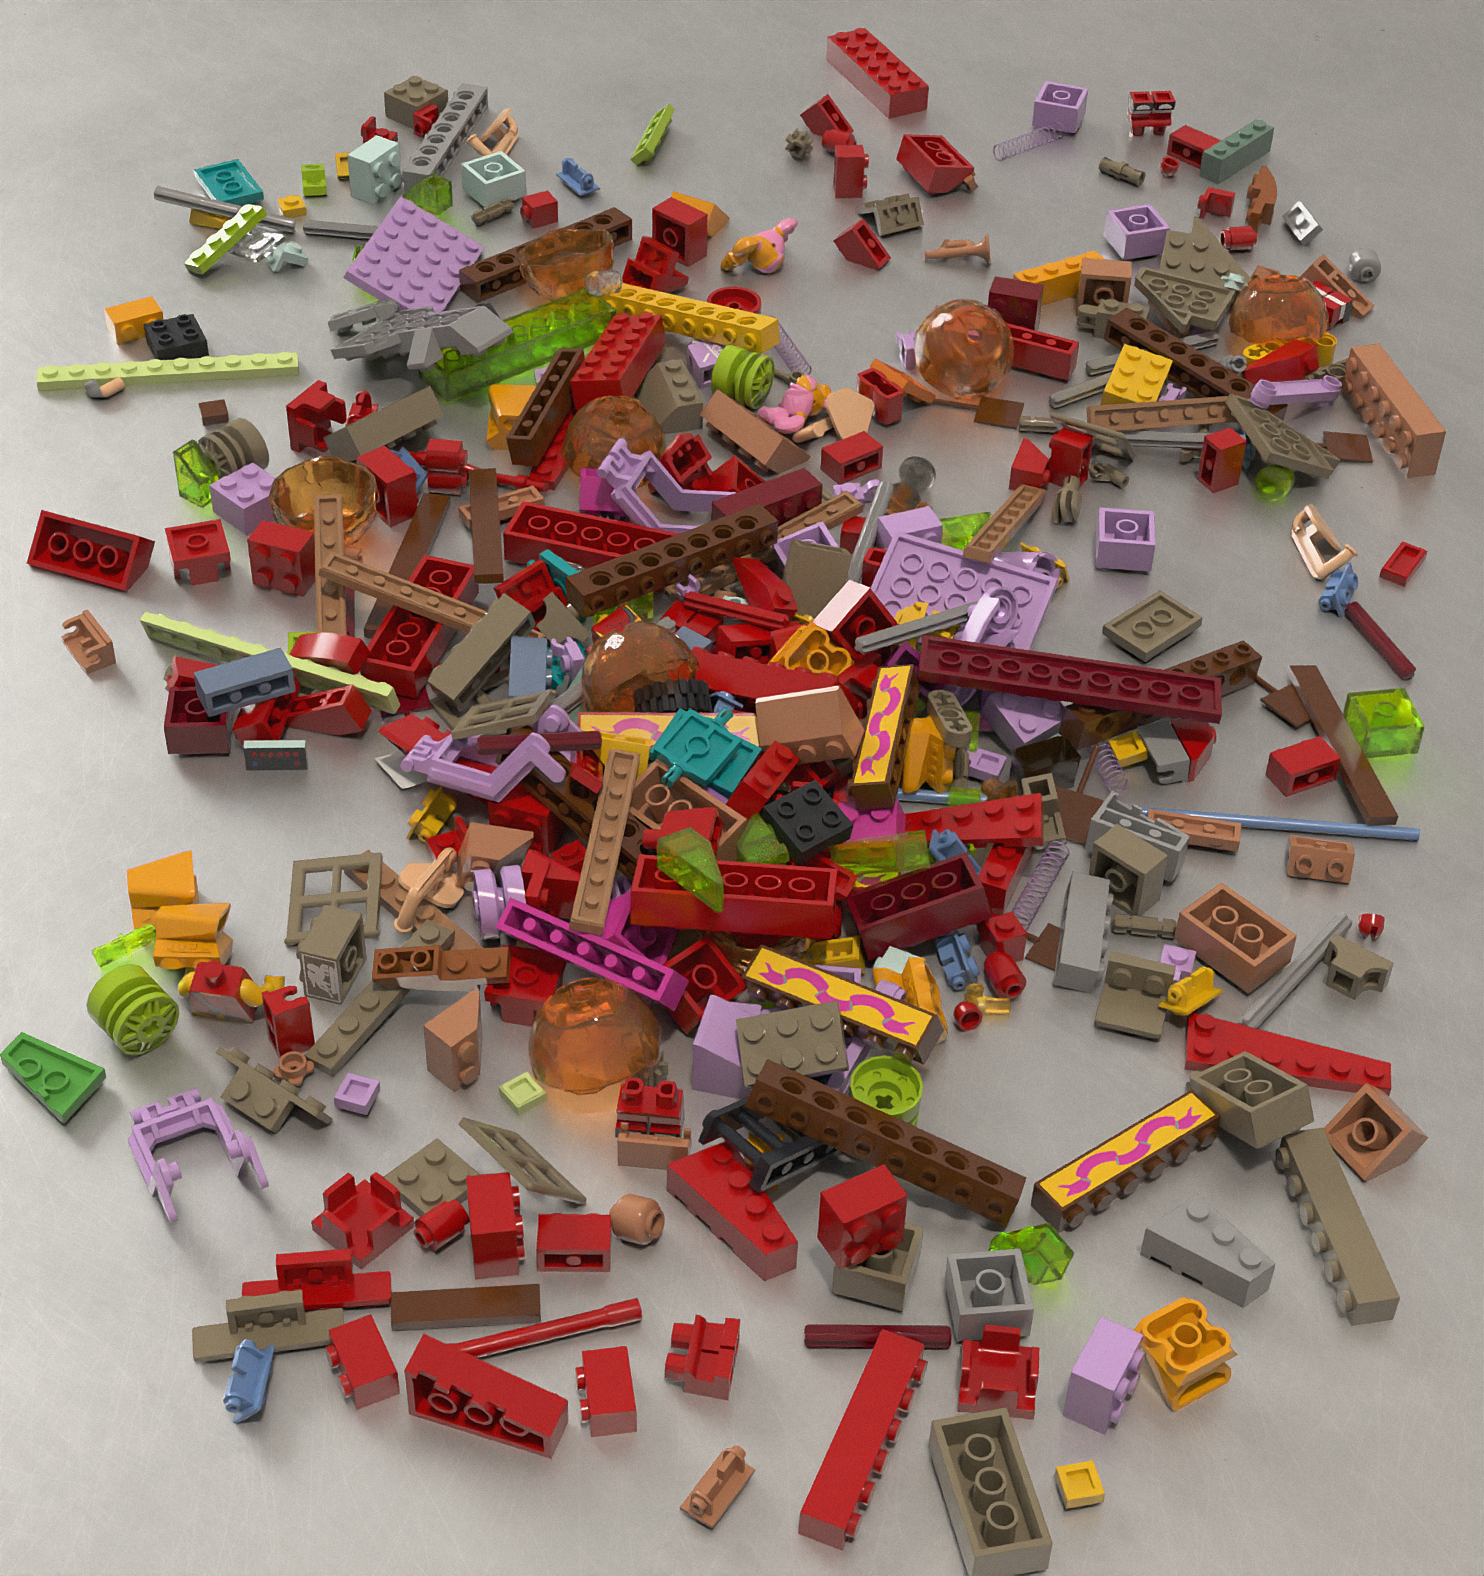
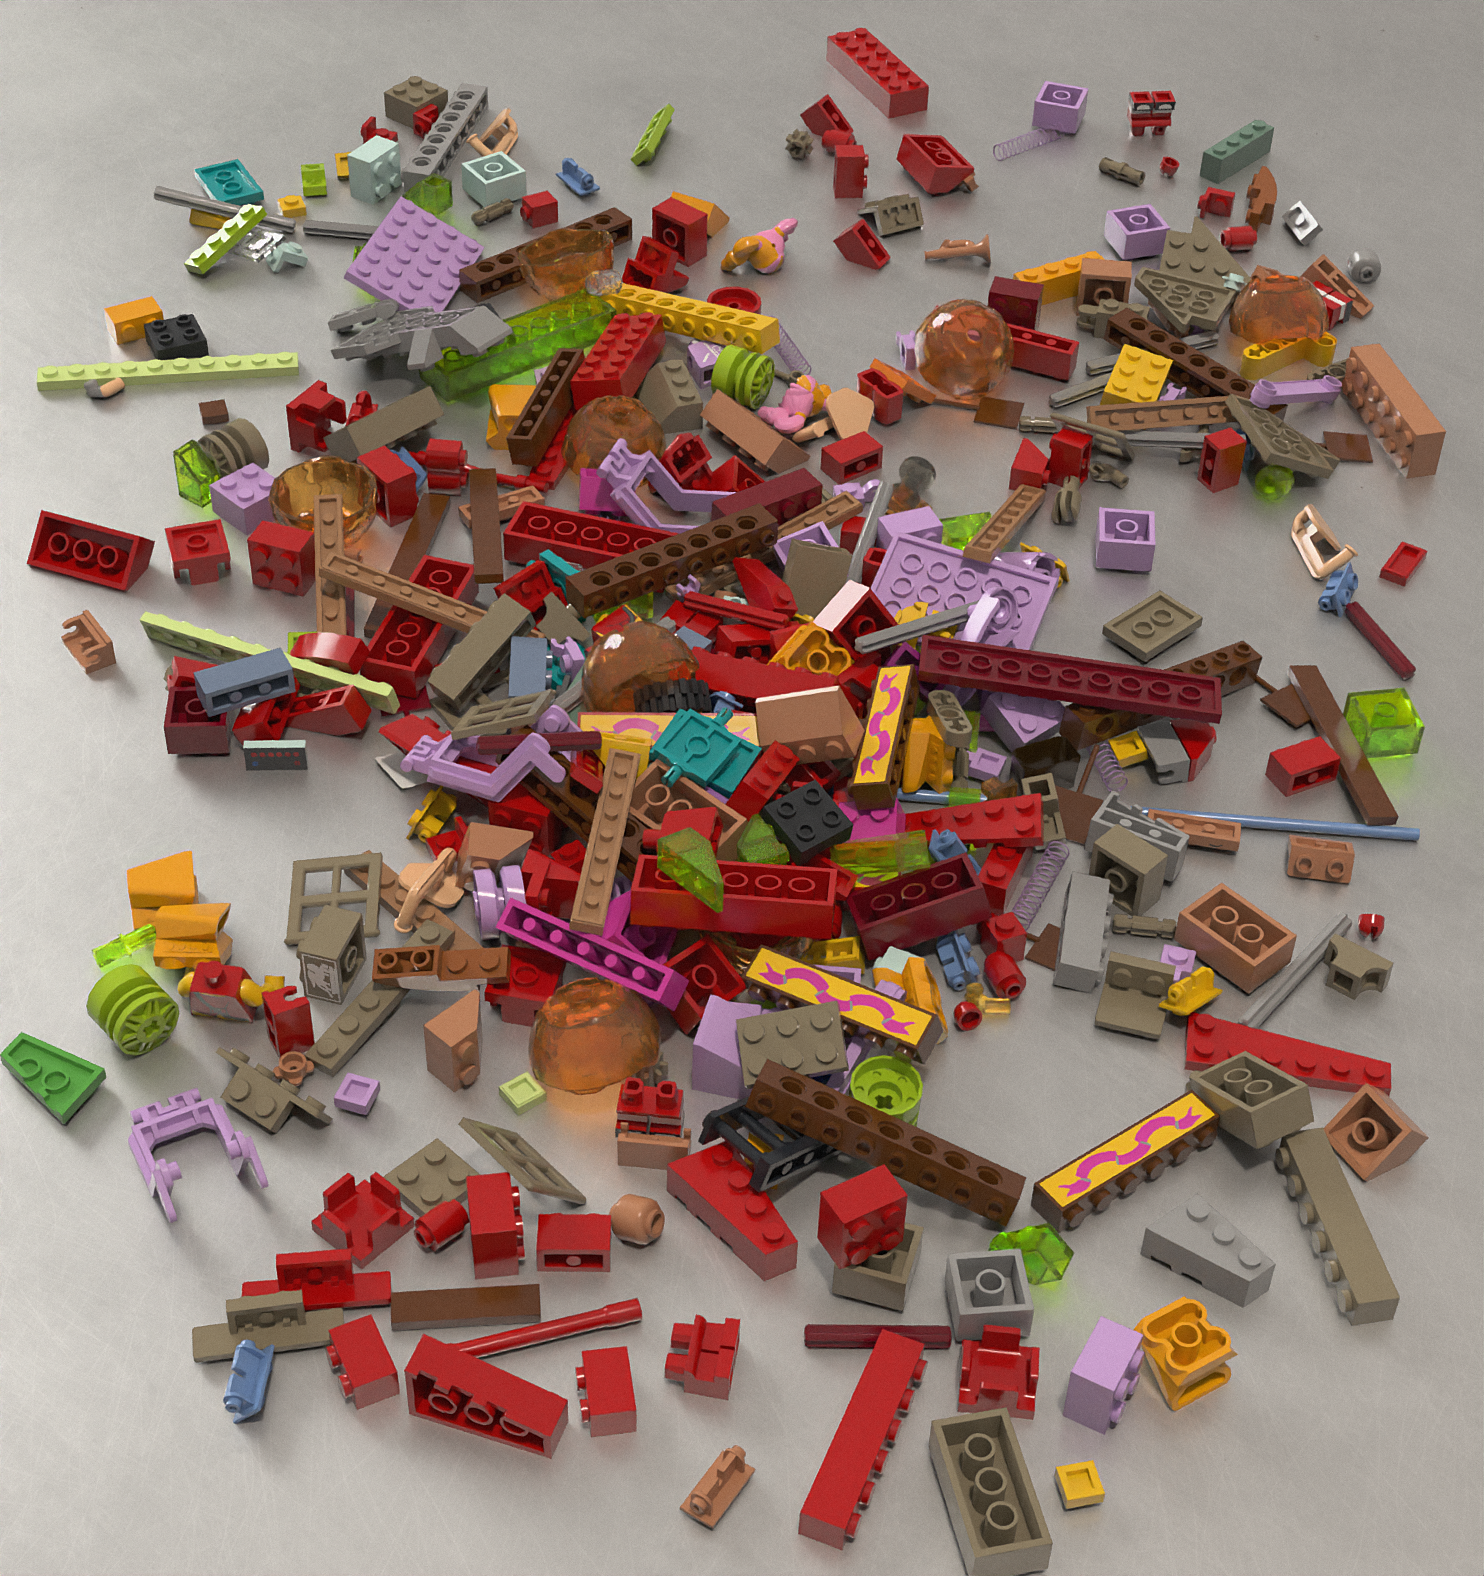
(1189, 144): red brick -> none
(1234, 363): light grey pin -> none
(1286, 363): red slope -> none

